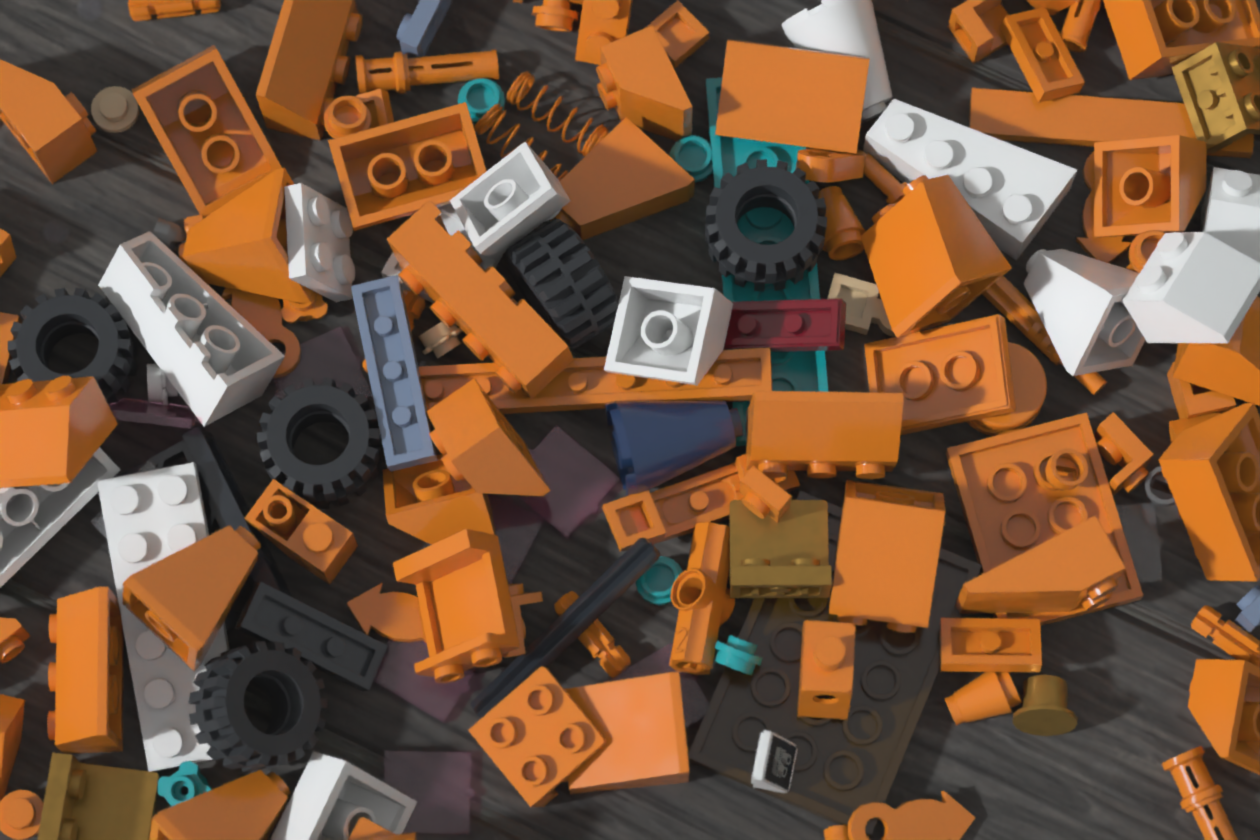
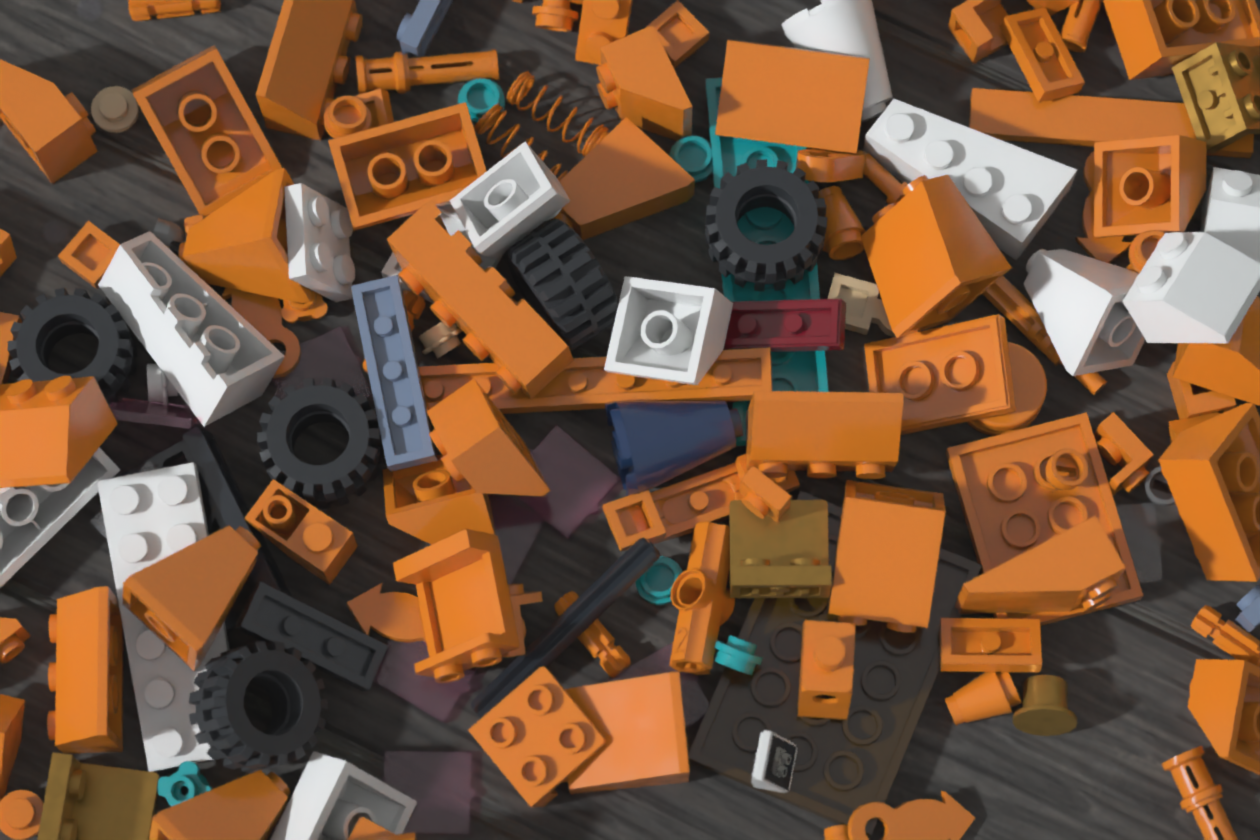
(89, 253): none -> orange plate

